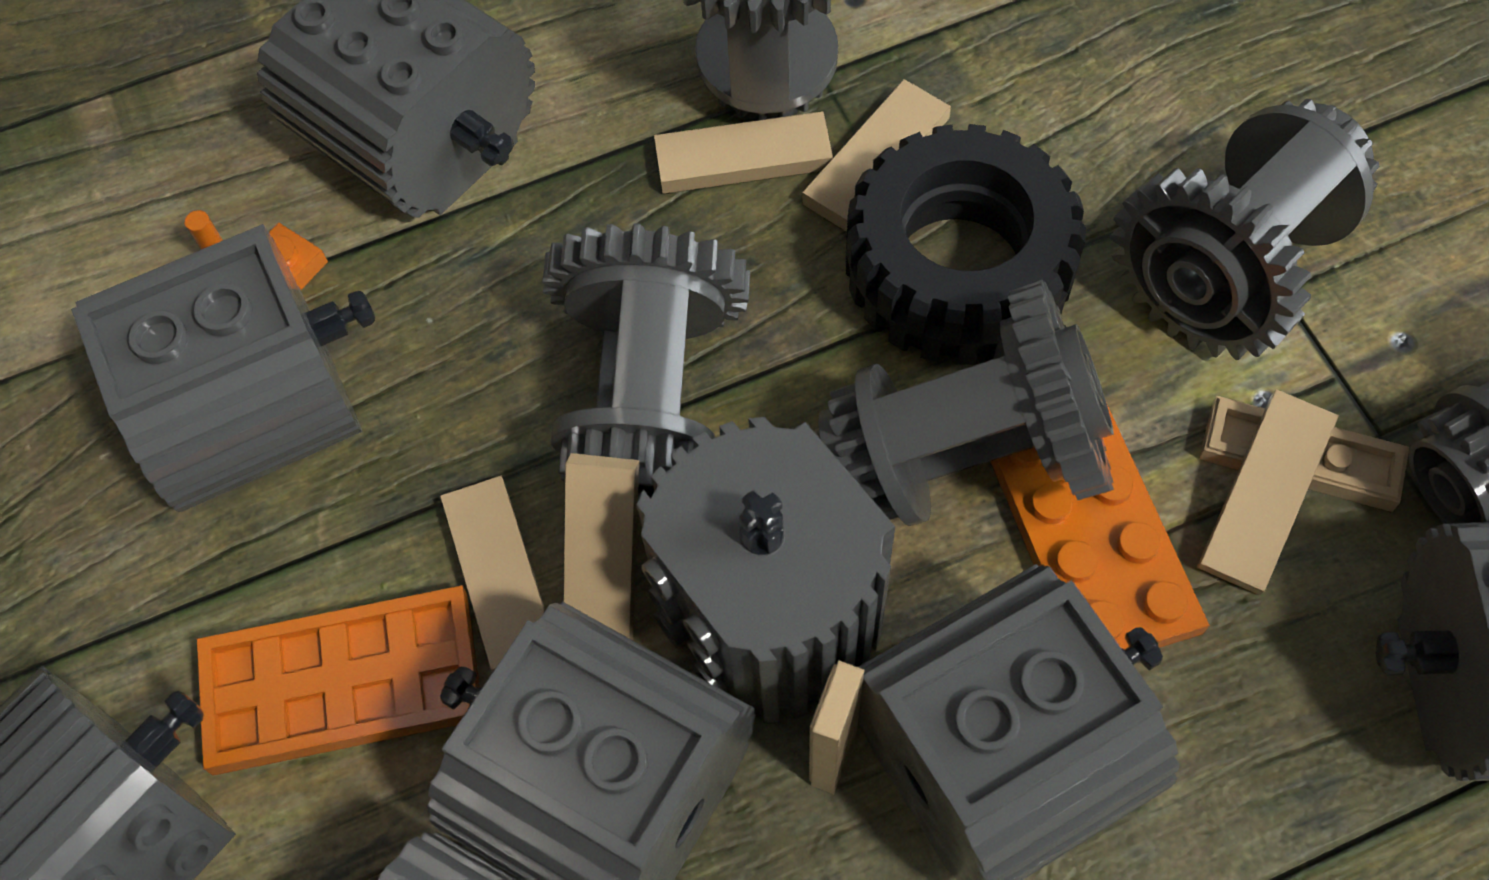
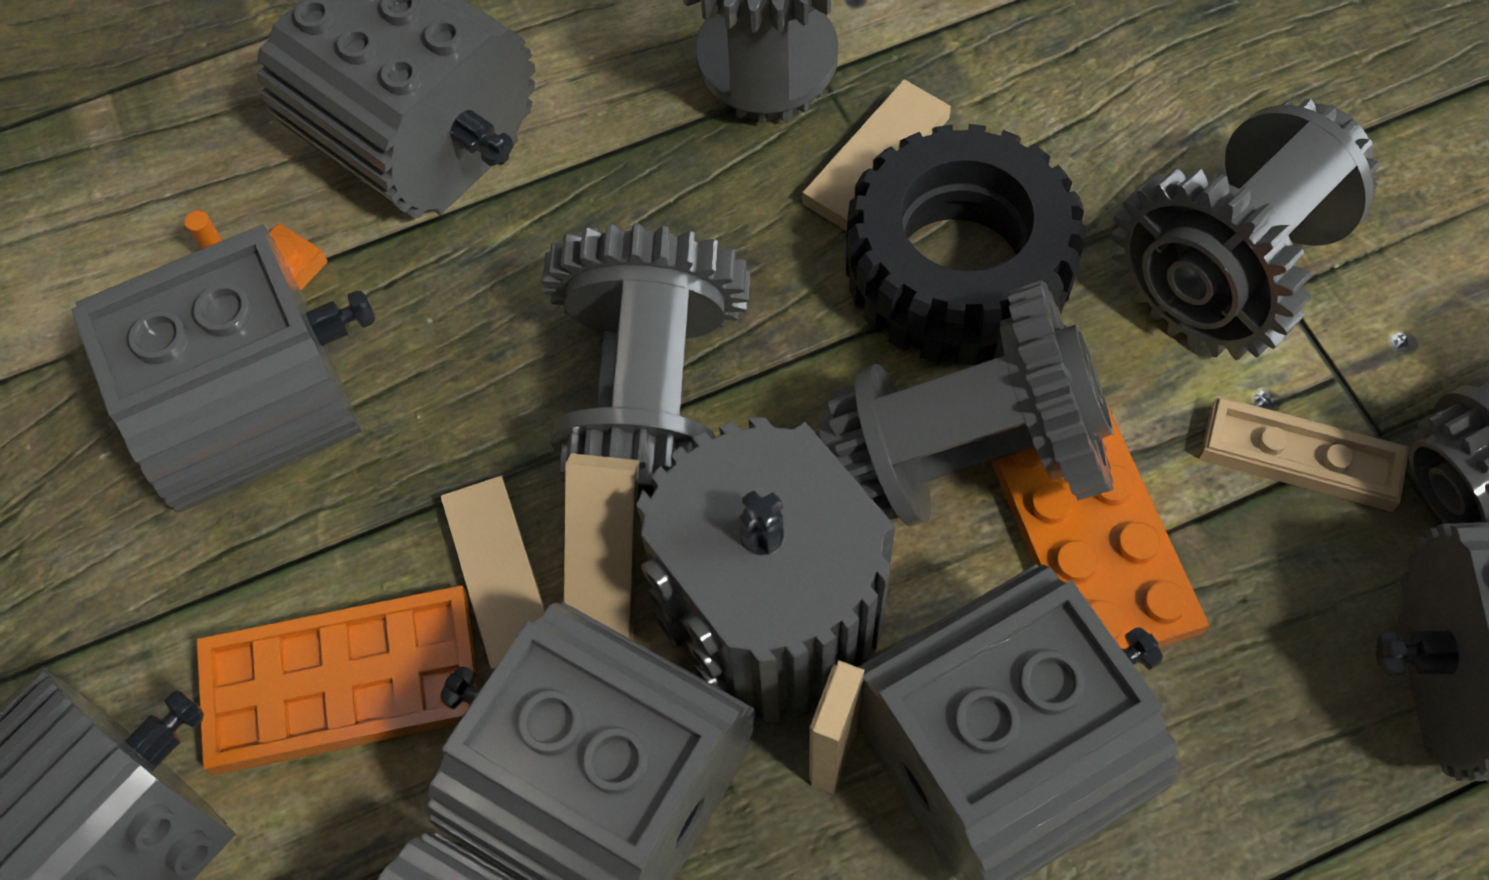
(743, 152): tan tile -> none
(1267, 492): tan tile -> none

